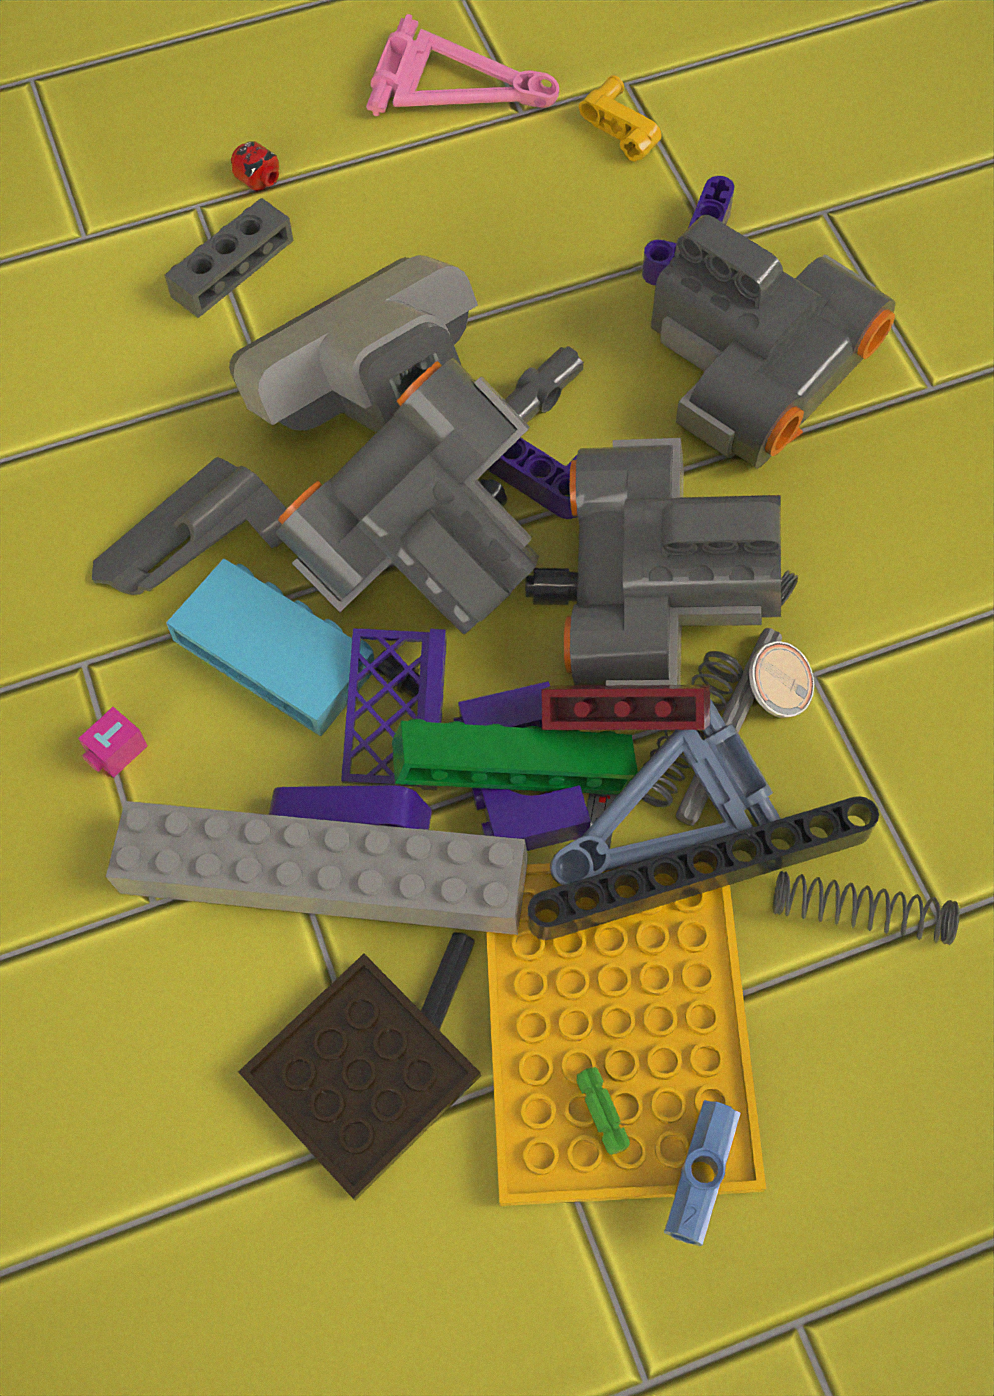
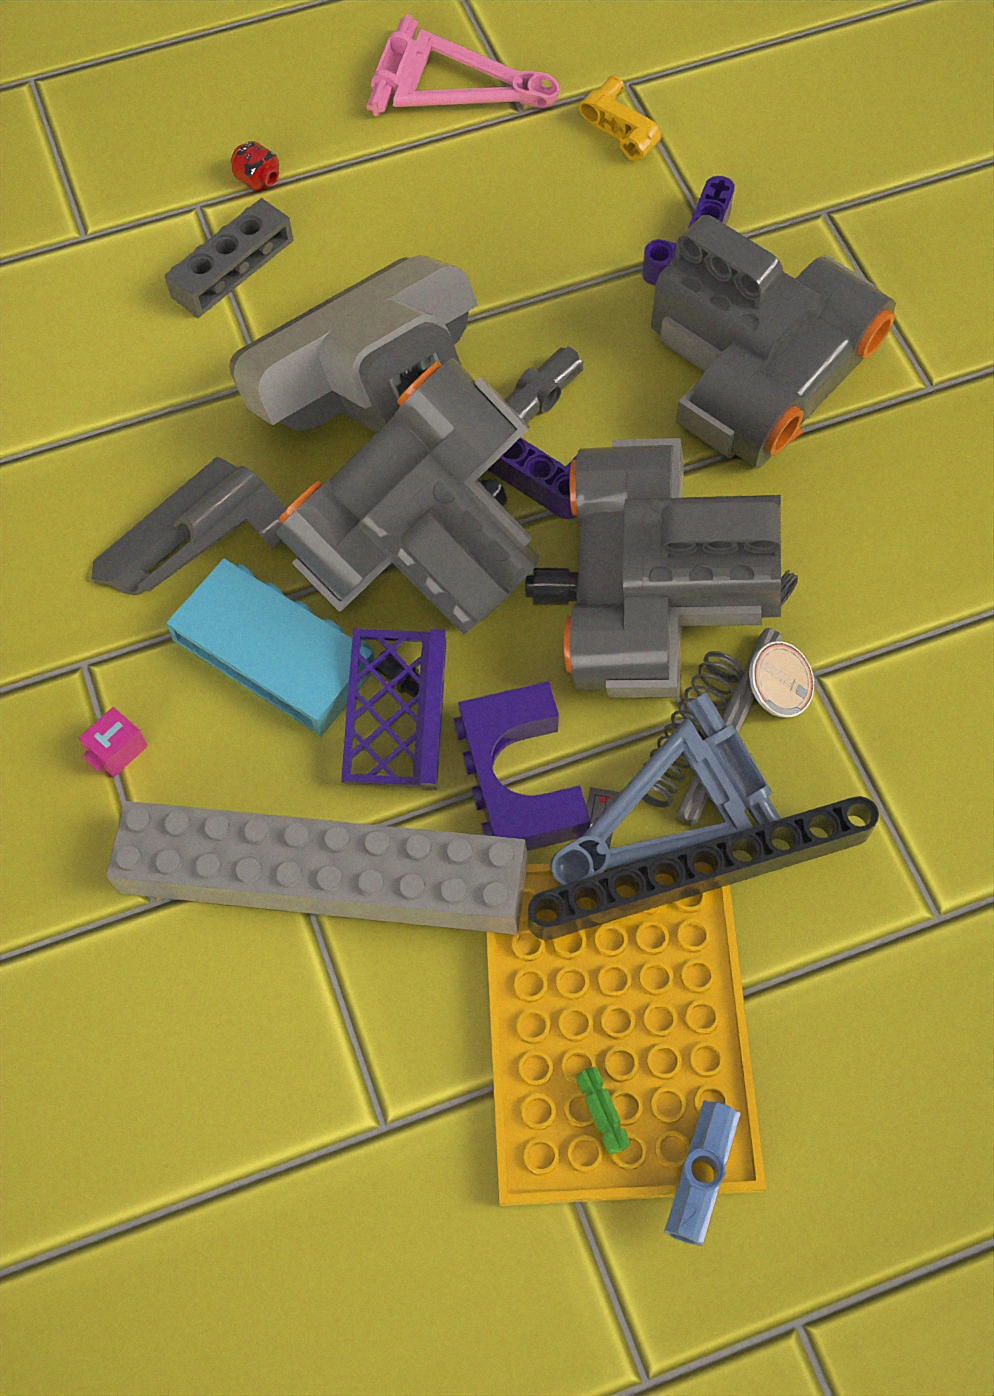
(354, 804): dark purple beam -> none
(359, 1075): dark brown plate -> none
(447, 978): black axle -> none
(512, 757): green brick -> none
(626, 707): dark red brick -> none
(948, 914): dark grey piece -> none

